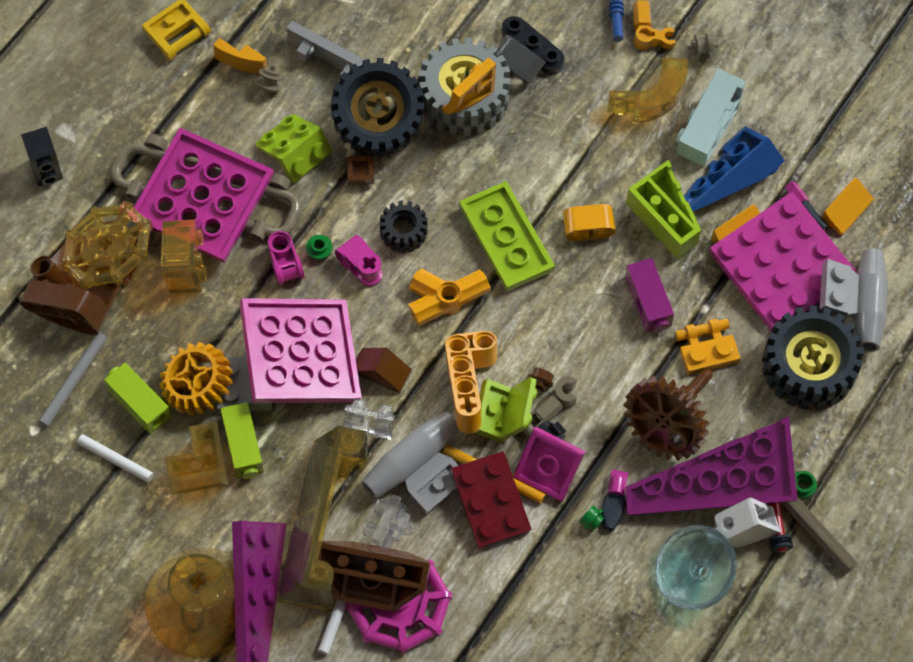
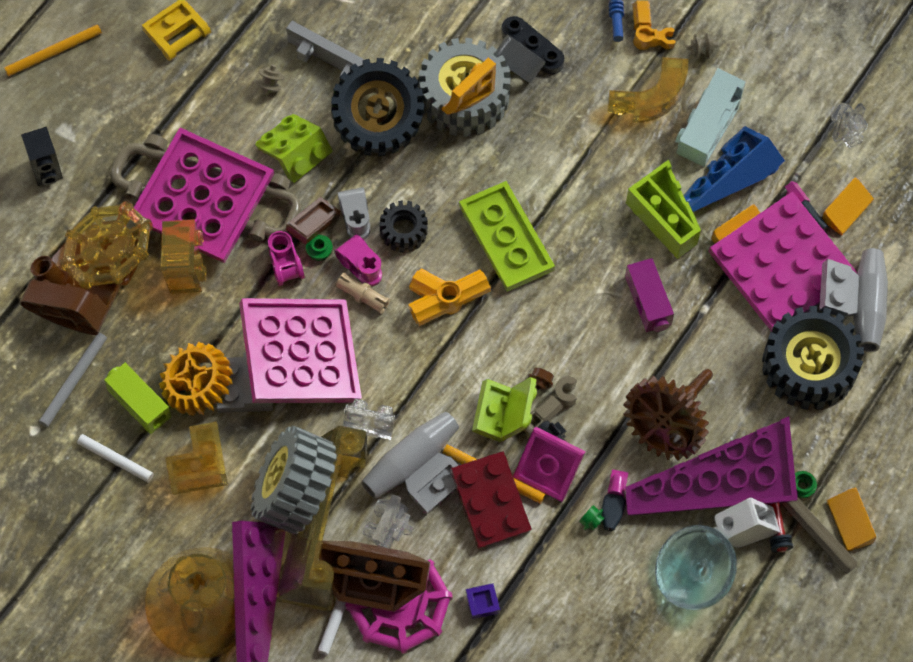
(52, 50): none -> light orange bar
(242, 441): lime brick -> none
(243, 60): light orange slope -> none
(293, 480): none -> light grey wheel
(312, 220): none -> reddish brown tile
(355, 211): none -> light grey piece
(360, 170): reddish brown plate -> none
(362, 293): none -> tan pin
(382, 368): reddish brown slope -> none
(464, 355): light orange beam -> none
(482, 601): none -> dark purple plate
(589, 222): light orange beam -> none
(707, 354): light orange plate -> none
(848, 123): none -> clear hips
(852, 519): none -> light orange slope

